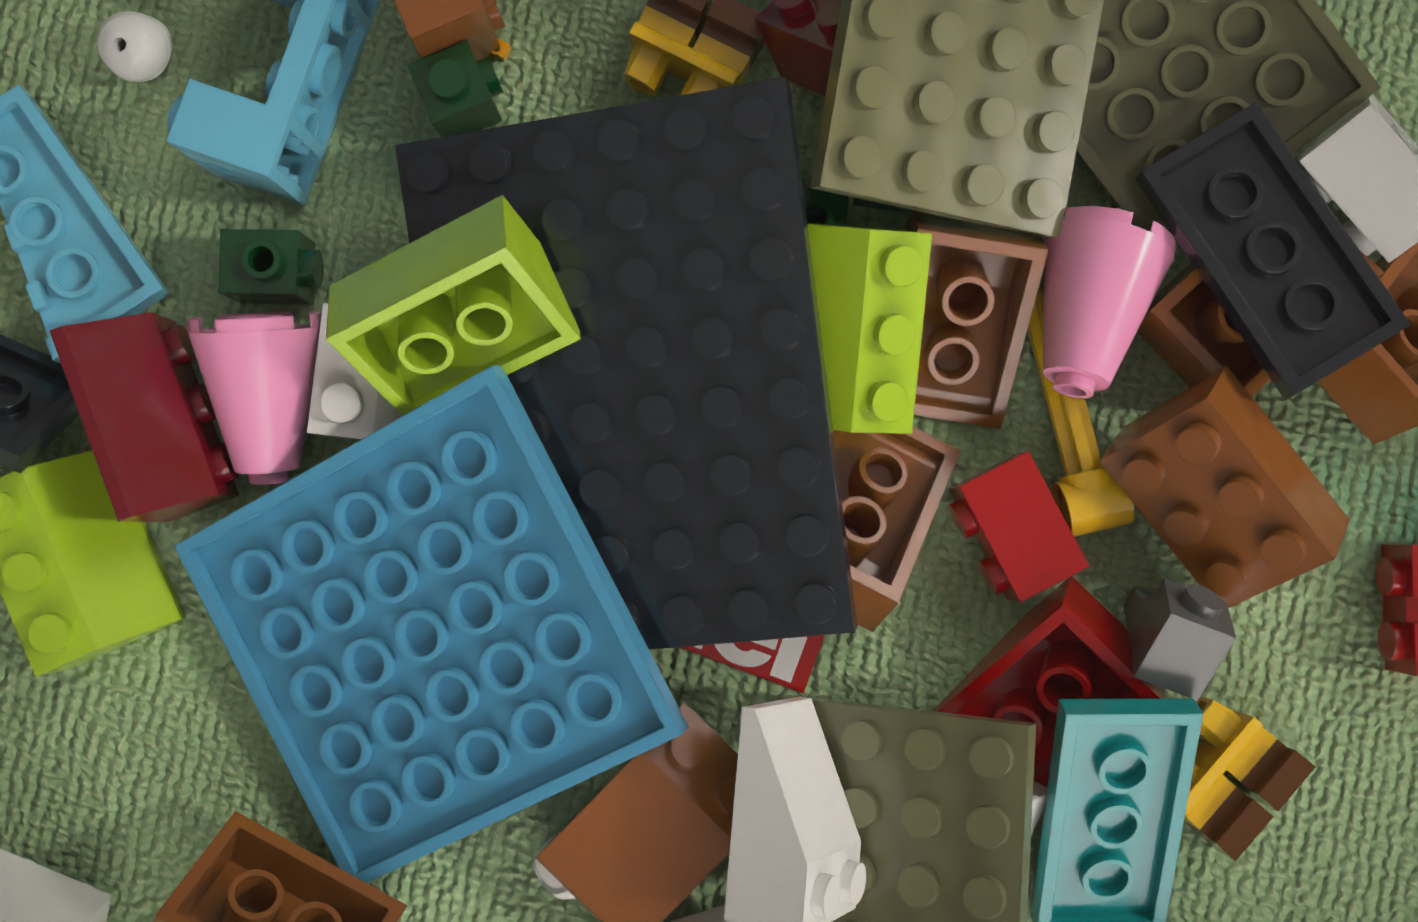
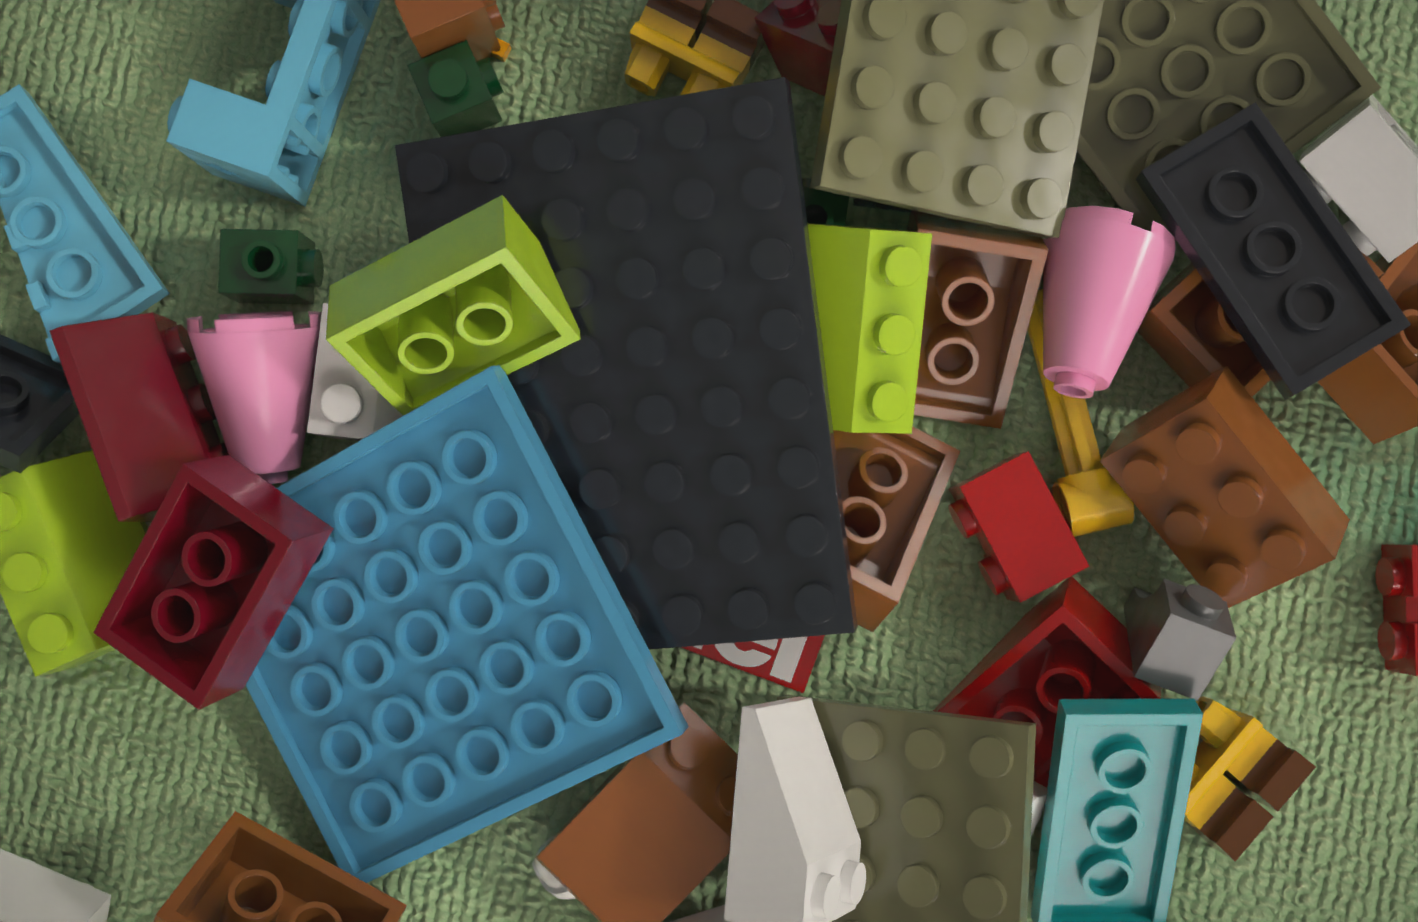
(134, 46): white piece -> none
(212, 579): none -> dark red brick

